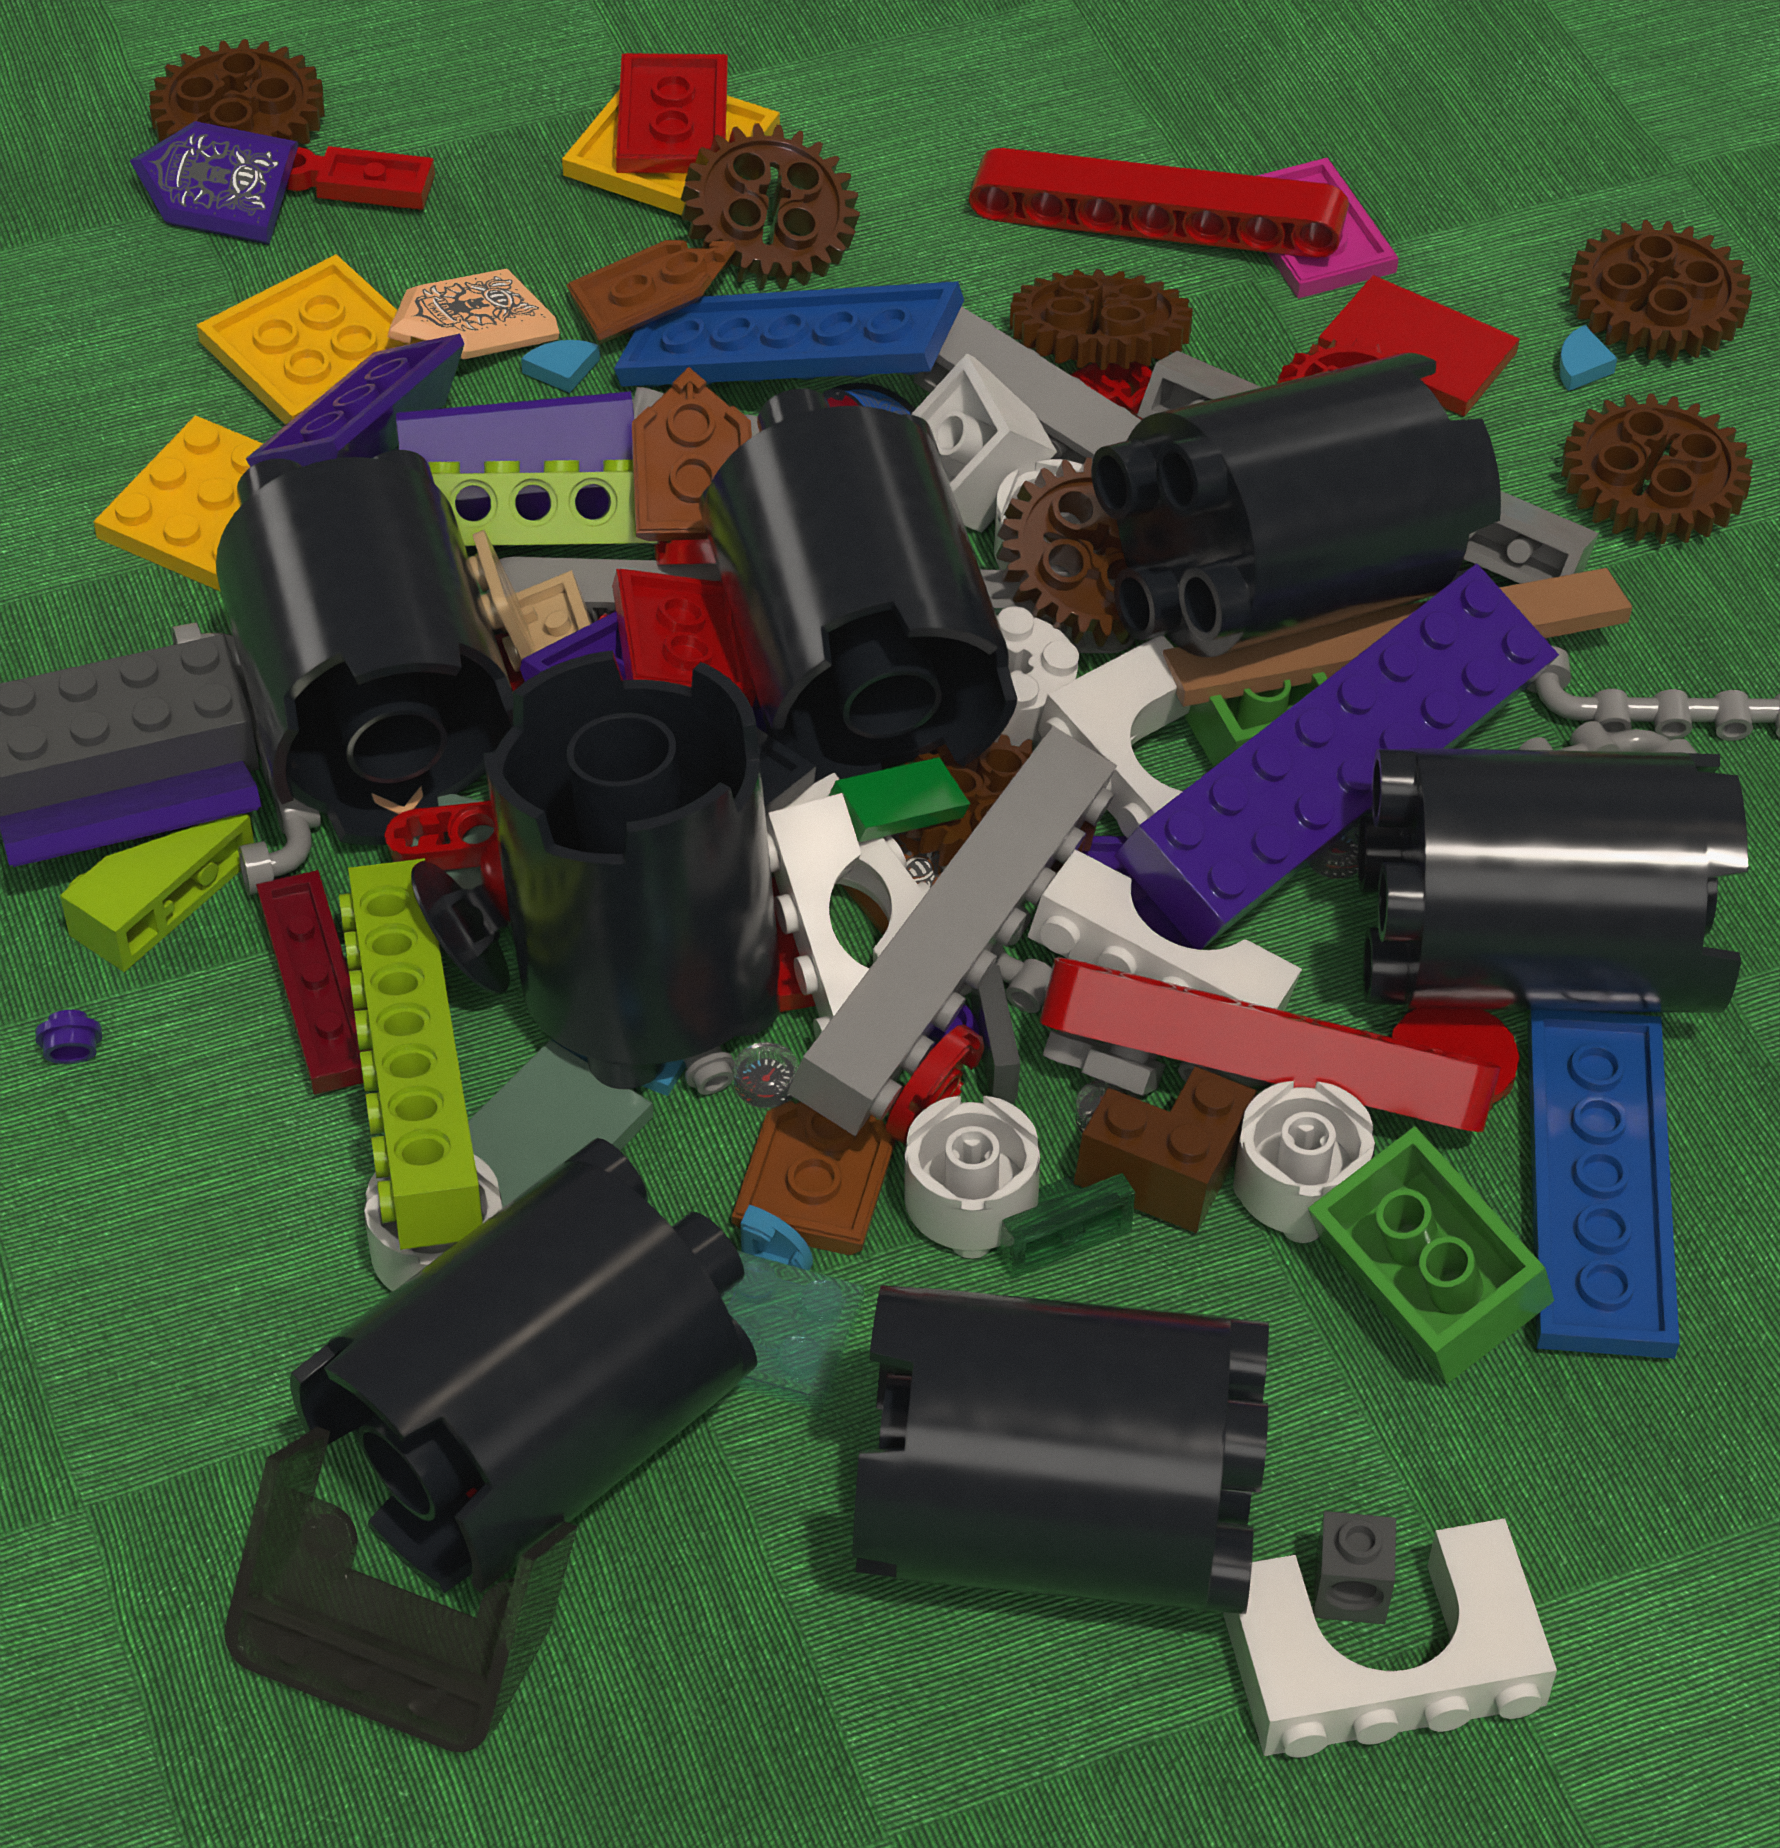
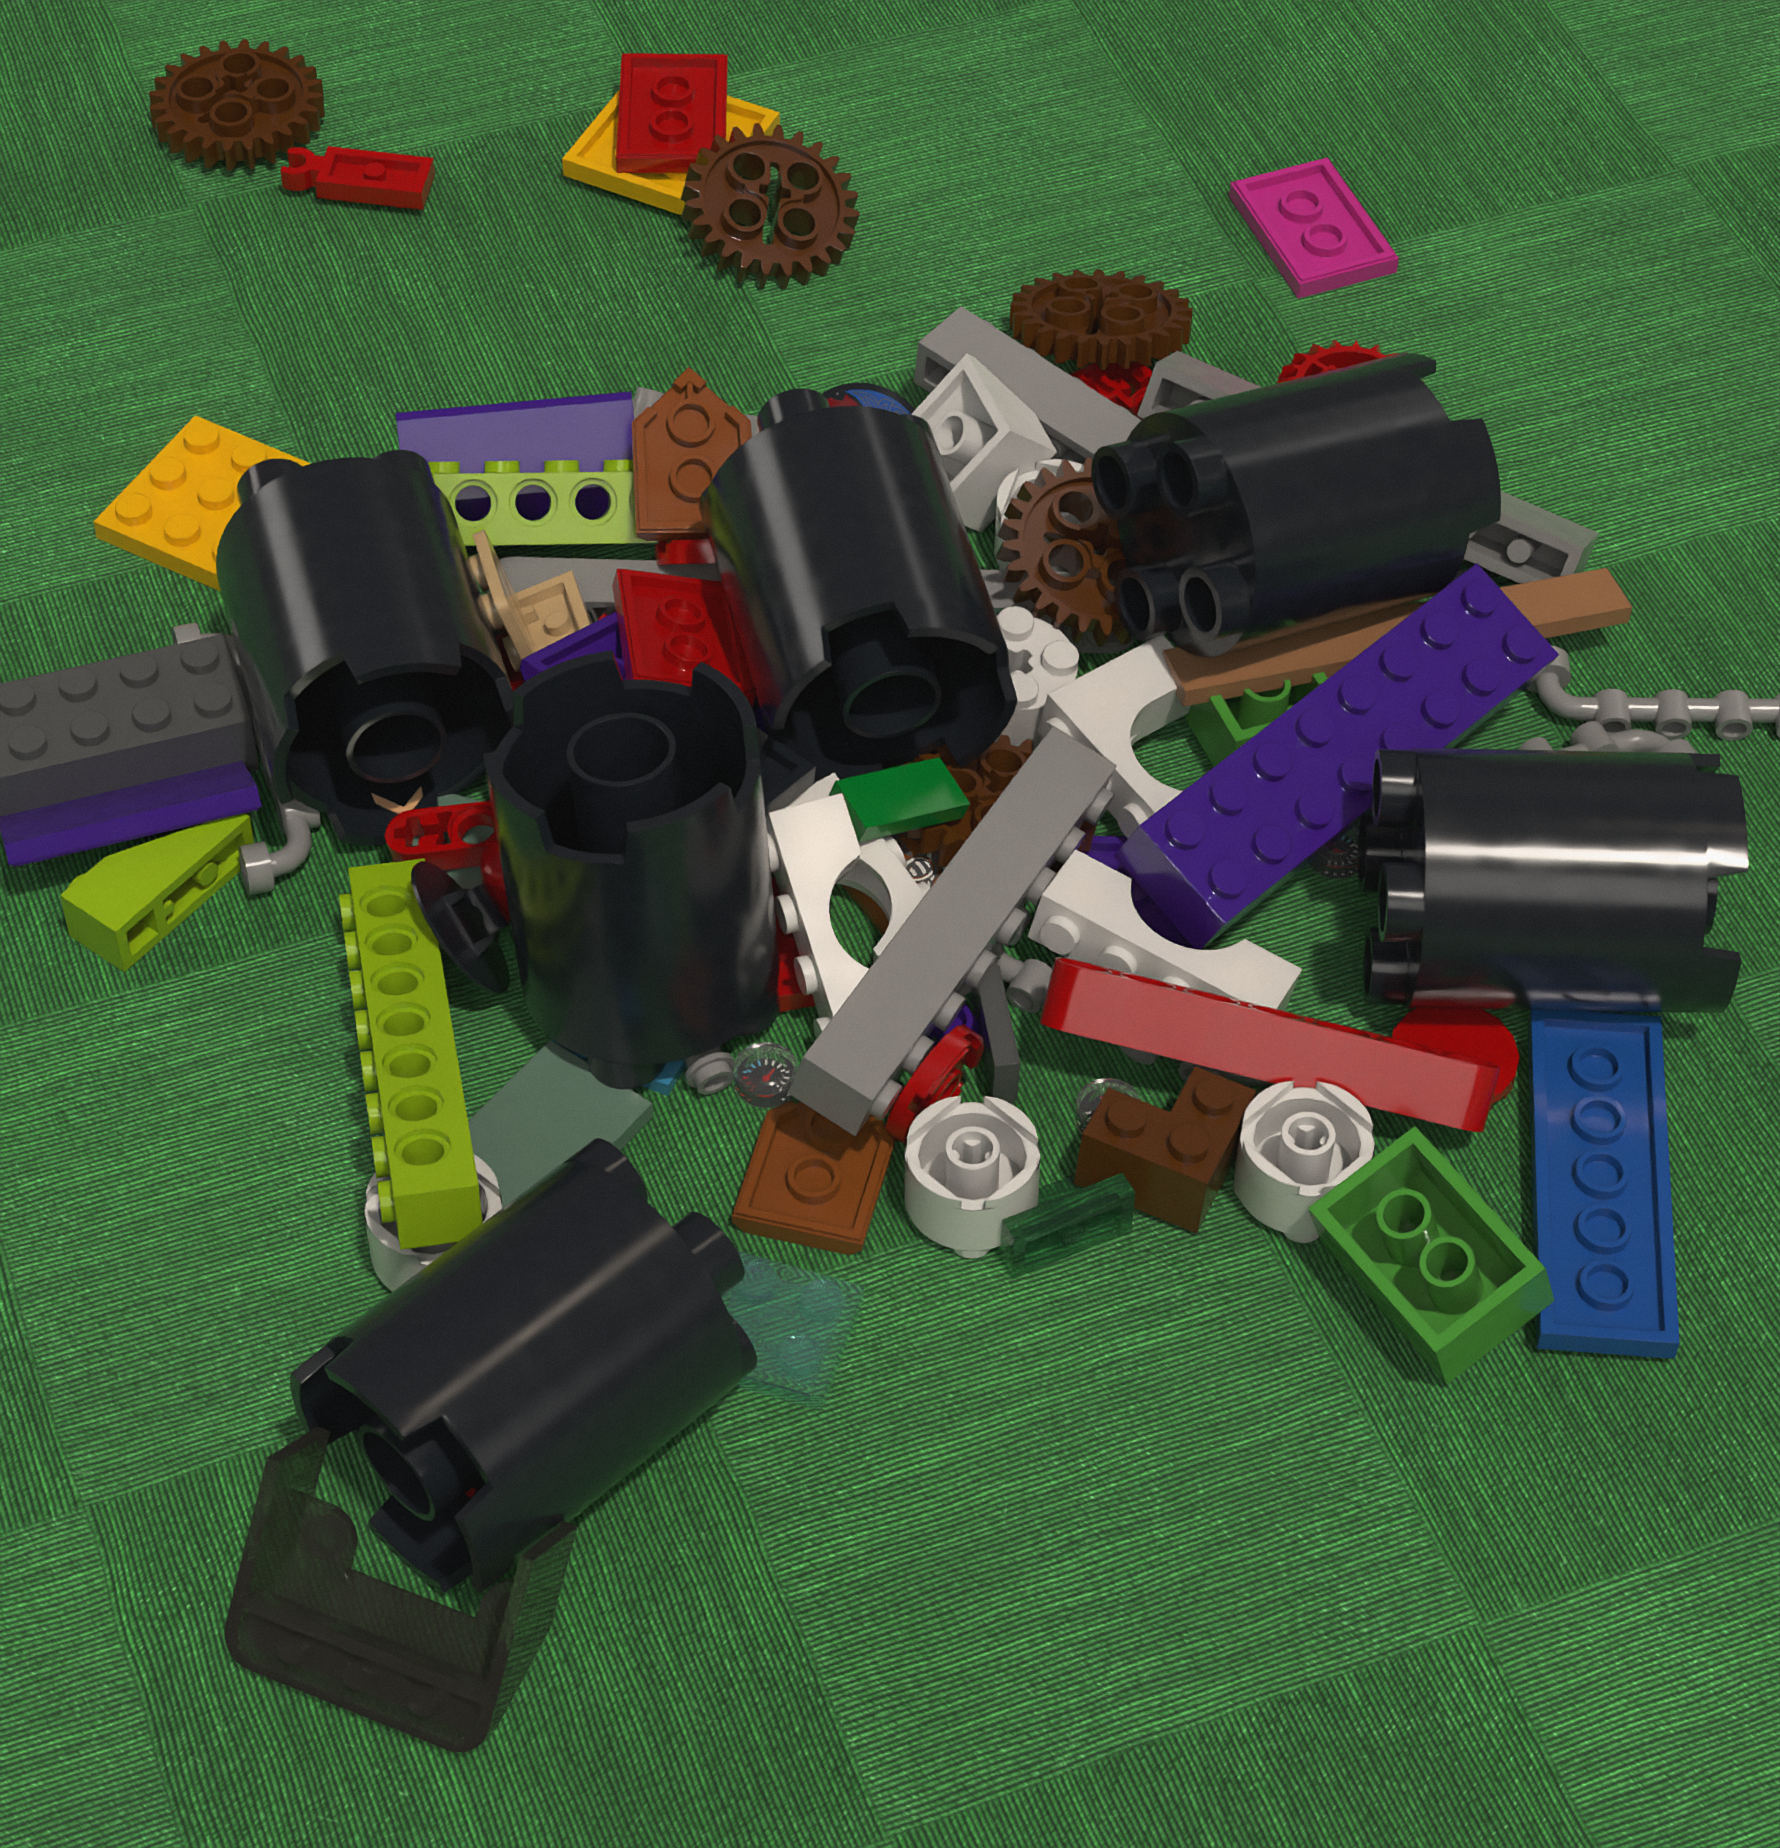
(68, 1037): dark purple plate -> none
(218, 180): dark purple tile -> none
(301, 335): yellow plate -> none
(313, 978): dark red plate -> none
(361, 408): dark purple slope -> none
(486, 308): light nougat tile -> none
(561, 362): dark azure tile -> none
(646, 286): dark orange tile -> none
(773, 1239): dark azure tile -> none
(795, 335): blue plate -> none
(1063, 1448): black brick -> none
(1106, 1061): light grey plate -> none
(1159, 202): red beam -> none
(1316, 1697): white arch -> none
(1354, 1567): dark grey brick -> none
(1400, 321): red tile -> none
(1584, 359): dark azure tile -> none
(1660, 290): reddish brown gear -> none
(1687, 490): reddish brown gear -> none

